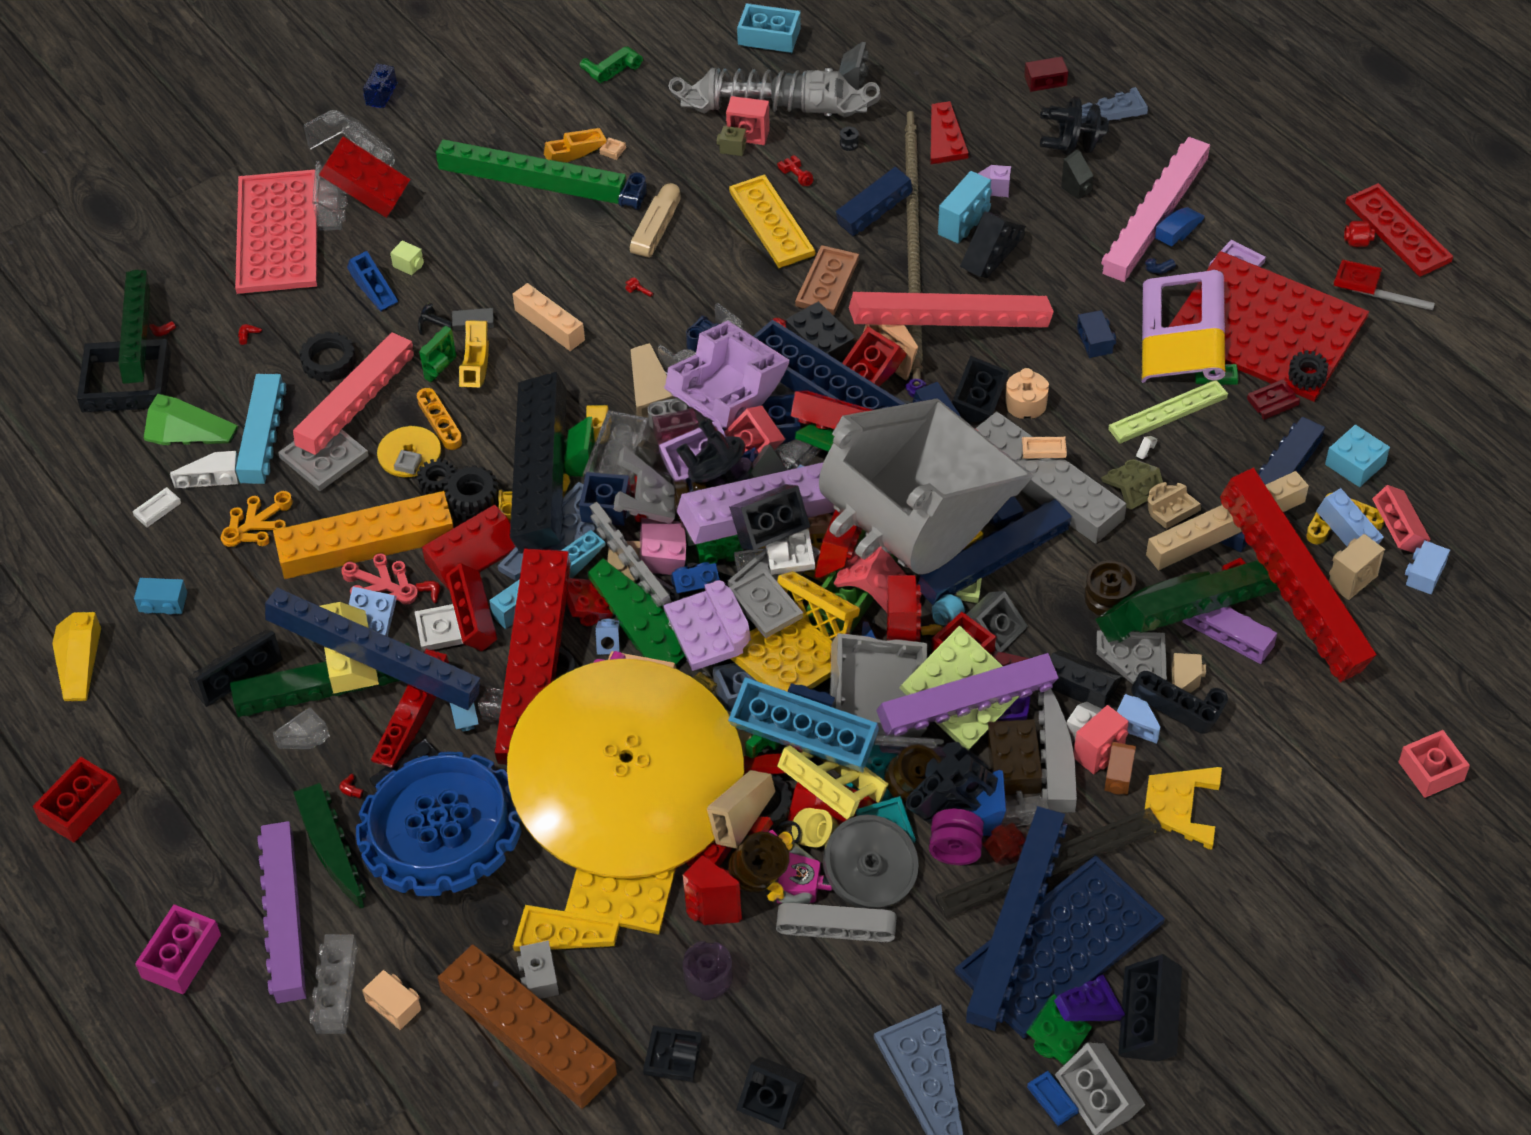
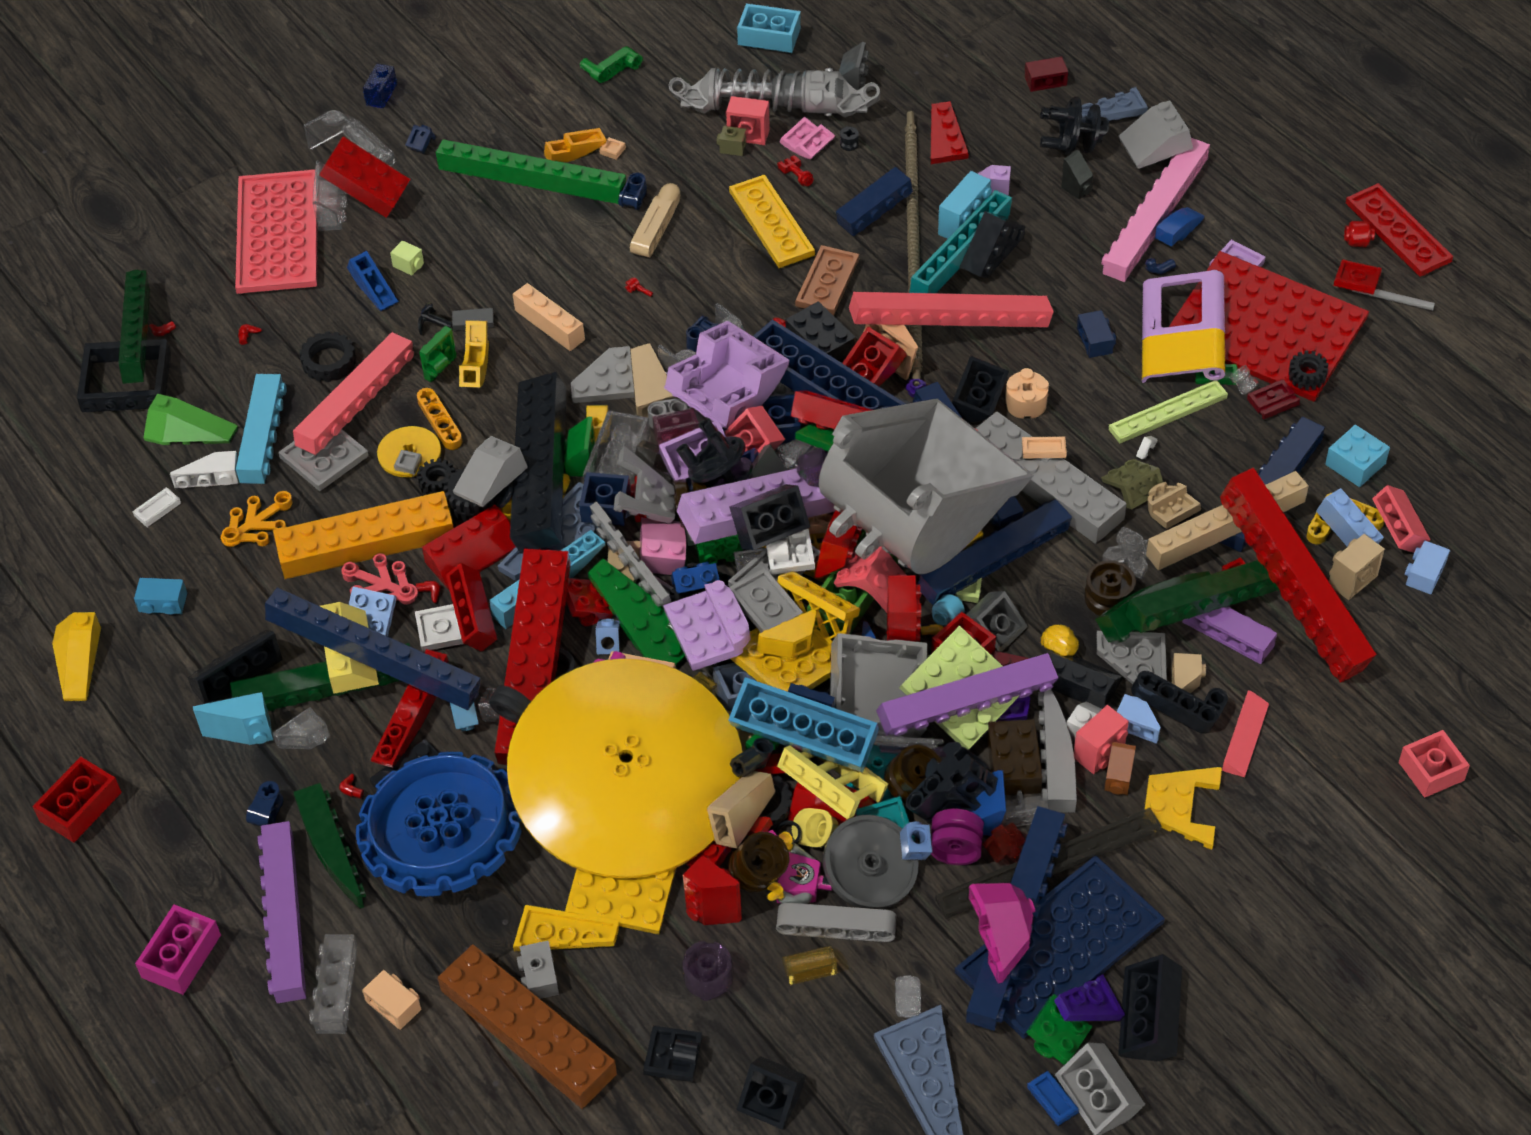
(236, 719): none -> medium azure slope
(265, 805): none -> dark blue piece
(420, 138): none -> dark blue bracket
(490, 471): none -> light grey slope
(503, 496): none -> black wheel
(508, 703): none -> black tyre
(605, 378): none -> light grey plate
(753, 758): none -> black piece
(789, 637): none -> yellow slope
(807, 138): none -> bright pink slope
(810, 466): none -> clear purple slope
(810, 965): none -> clear yellow brick
(907, 996): none -> clear gear
(909, 848): none -> medium blue brick
(949, 256): none -> teal brick
(1003, 924): none -> dark pink brick
(1060, 640): none -> yellow hair
(1131, 550): none -> clear plant
(1156, 135): none -> light grey slope
(1243, 380): none -> clear wheel
(1245, 735): none -> coral slope

